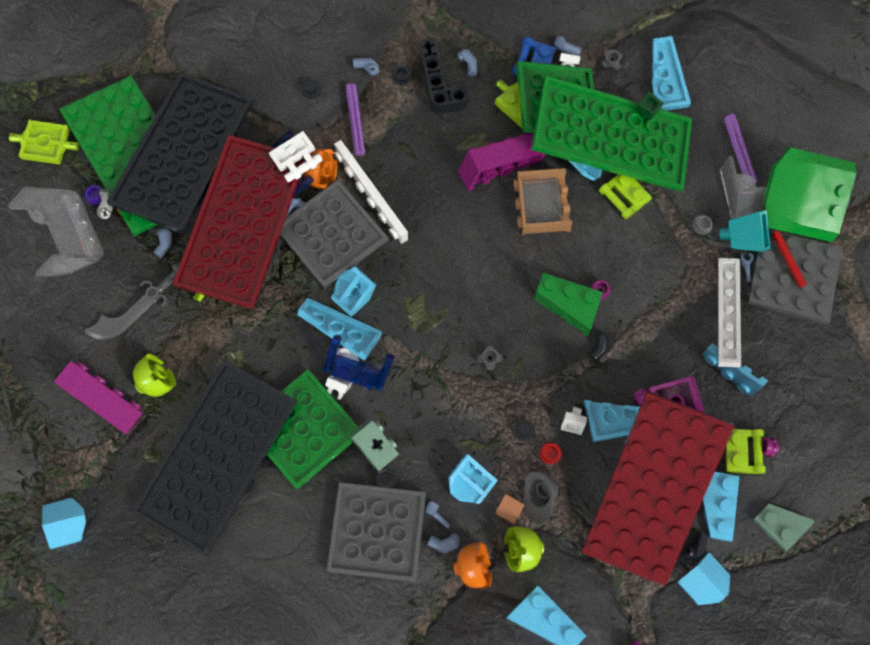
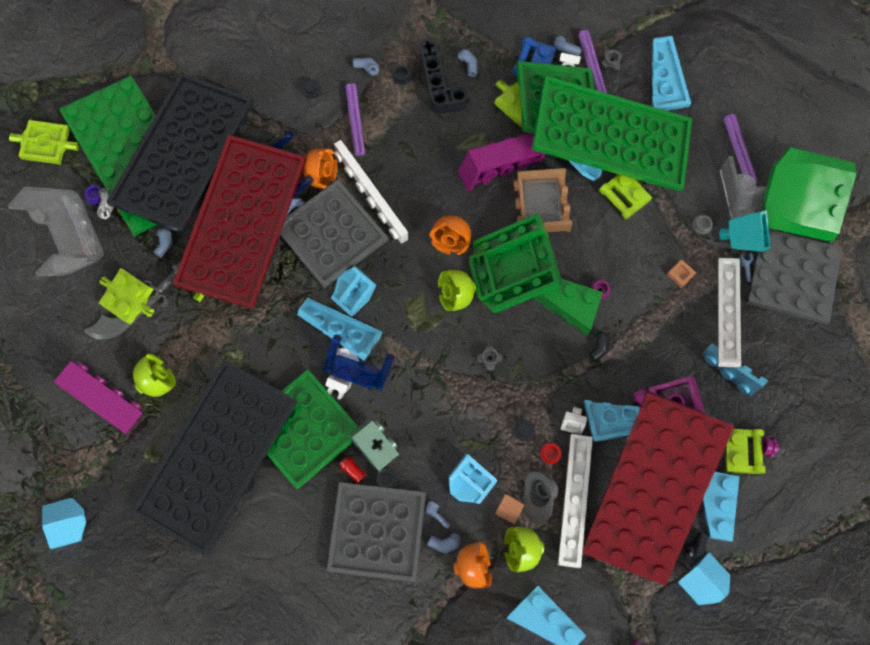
(126, 296): none -> lime plate
(293, 151): white plate -> none
(352, 469): none -> red pin
(451, 234): none -> orange cylinder
(456, 288): none -> lime cylinder
(514, 264): none -> green wedge
(575, 501): none -> white plate
(591, 60): none -> medium lavender axle
(649, 105): dark green plate -> none
(681, 273): none -> nougat tile
(782, 525): sand green wing -> none
(789, 259): red bar -> none

